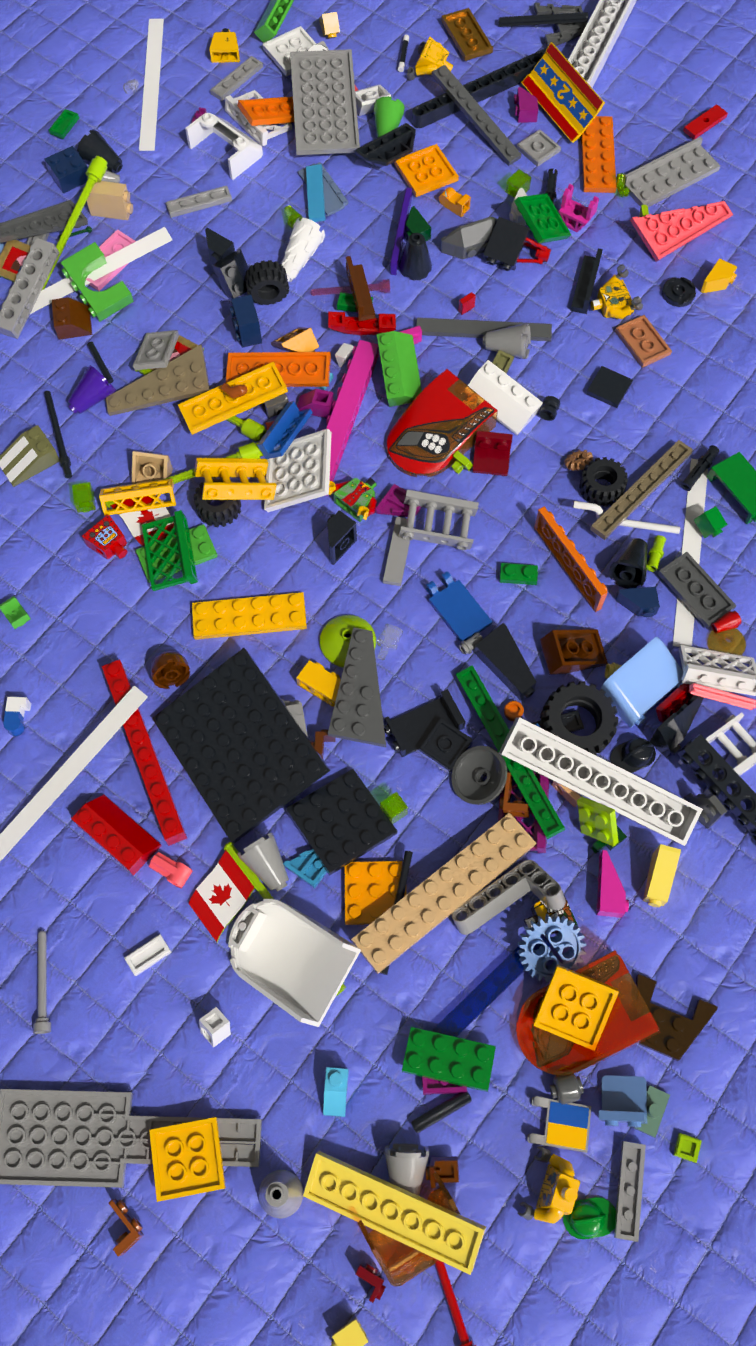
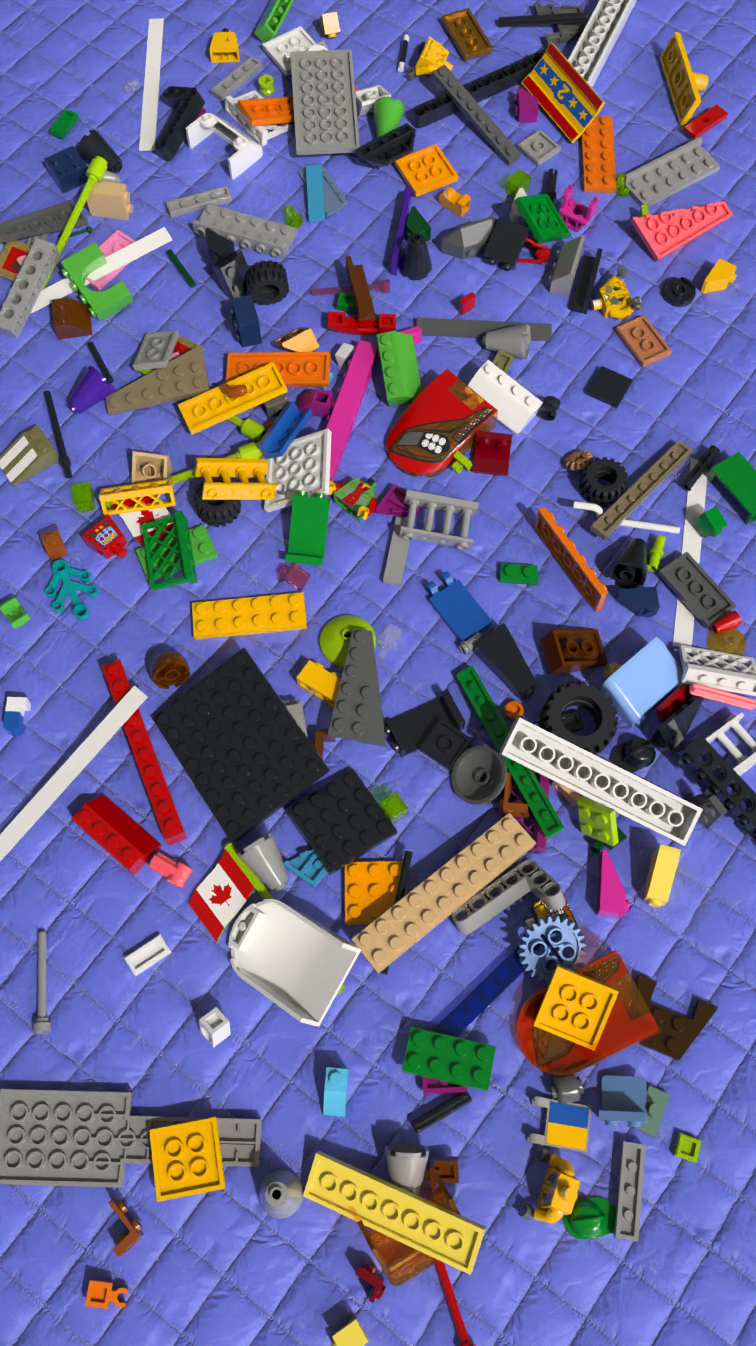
(53, 542): none -> dark orange slope
(69, 588): none -> teal plant
(101, 1292): none -> orange plate
(180, 267): none -> dark green bar
(188, 106): none -> black beam
(246, 230): none -> light grey bracket
(266, 85): none -> lime wheel
(294, 576): none -> clear pink bracket
(301, 246): white cone -> none
(308, 528): none -> green panel
(341, 535): black slope -> none
(566, 267): none -> light grey slope
(682, 82): none -> yellow plate

